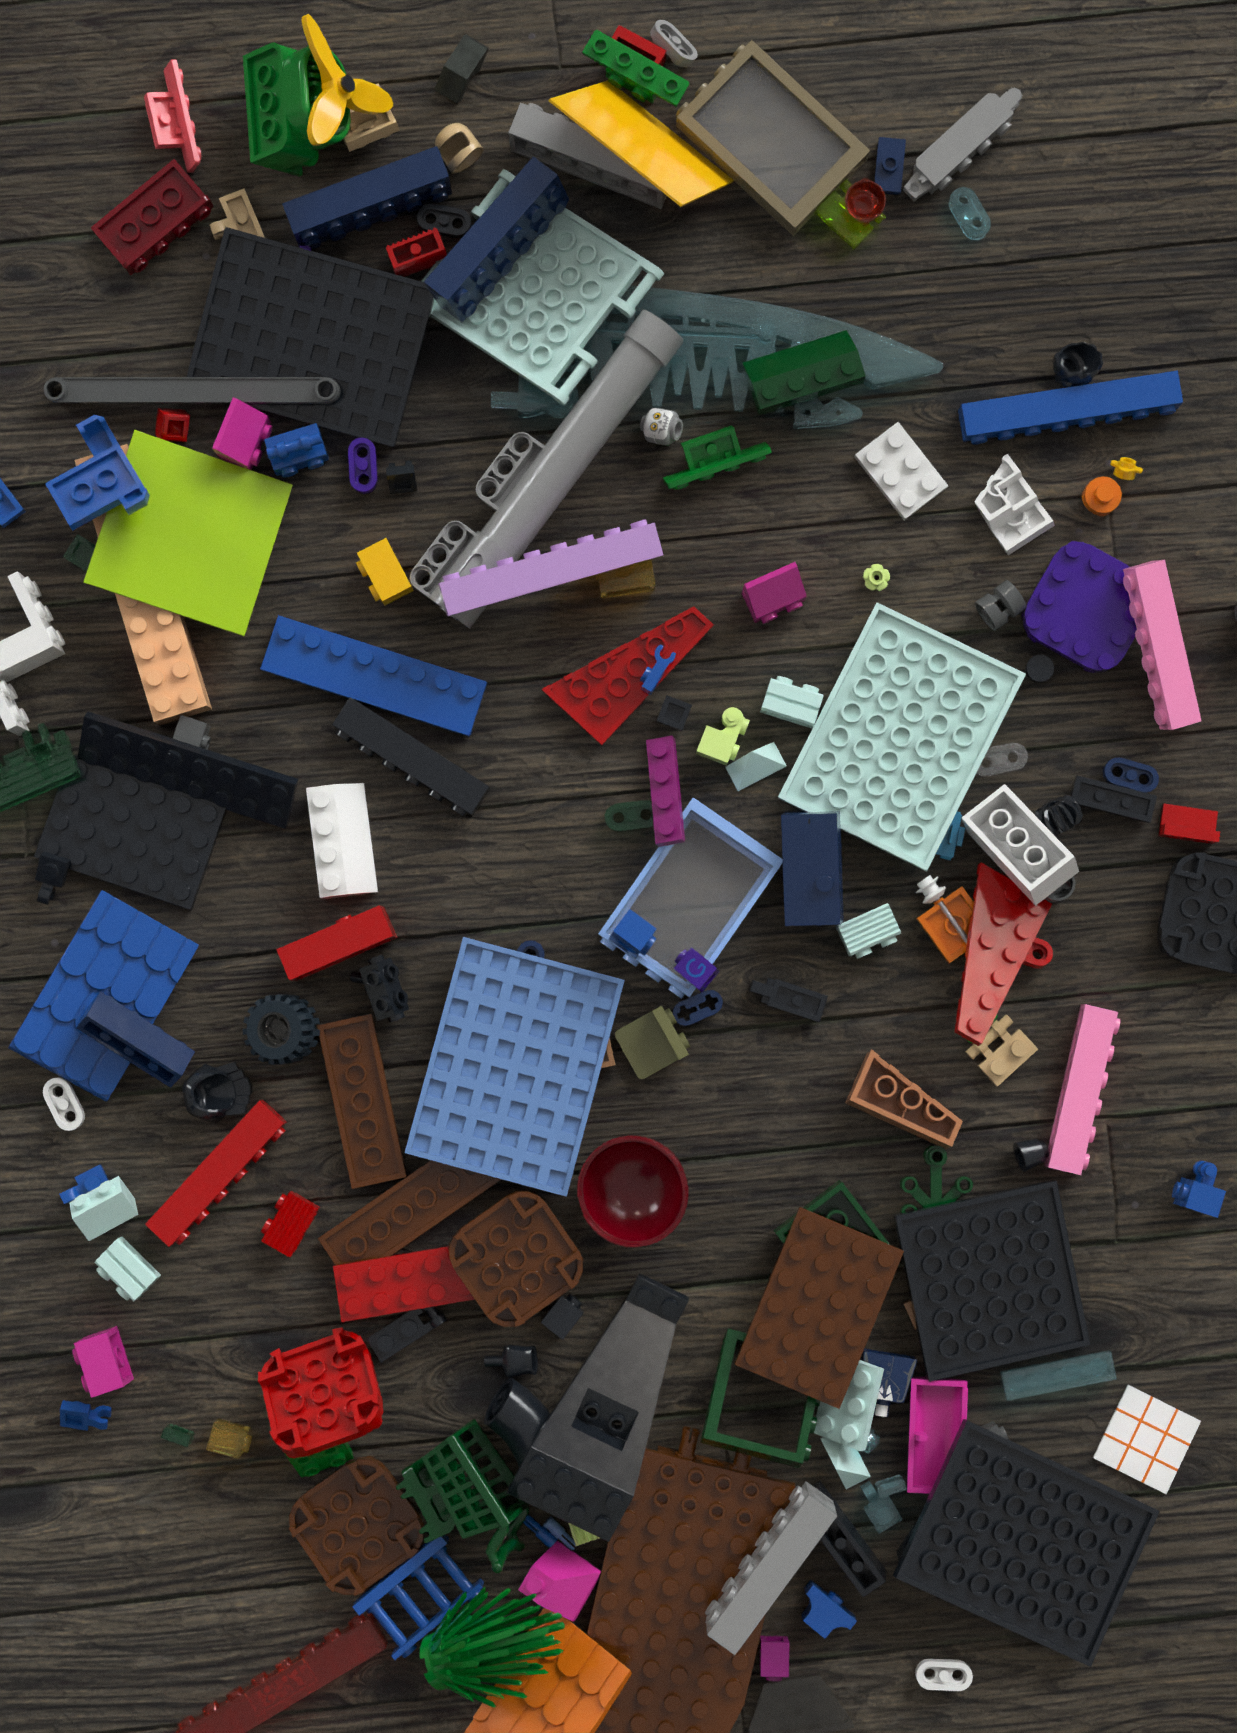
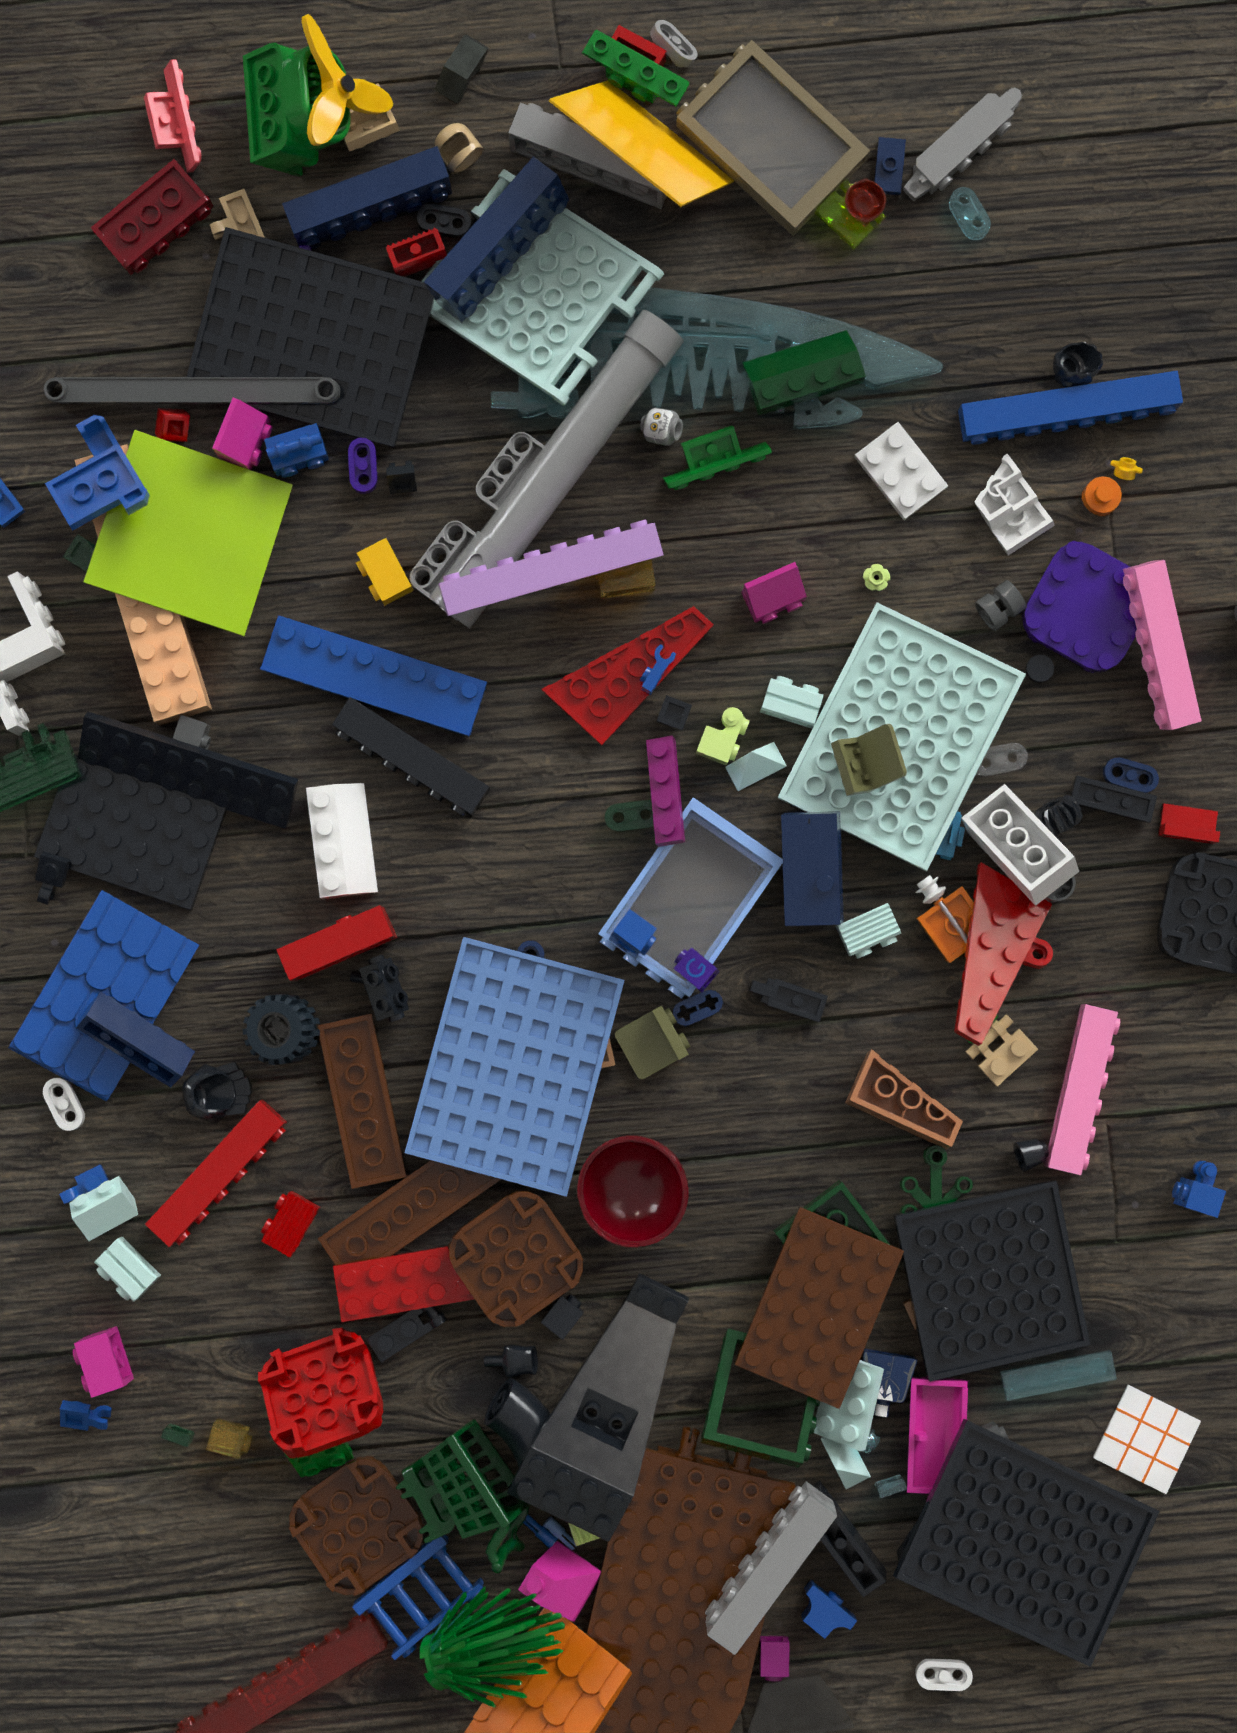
(869, 760): none -> olive bracket
(880, 1510): clear light blue plate -> none

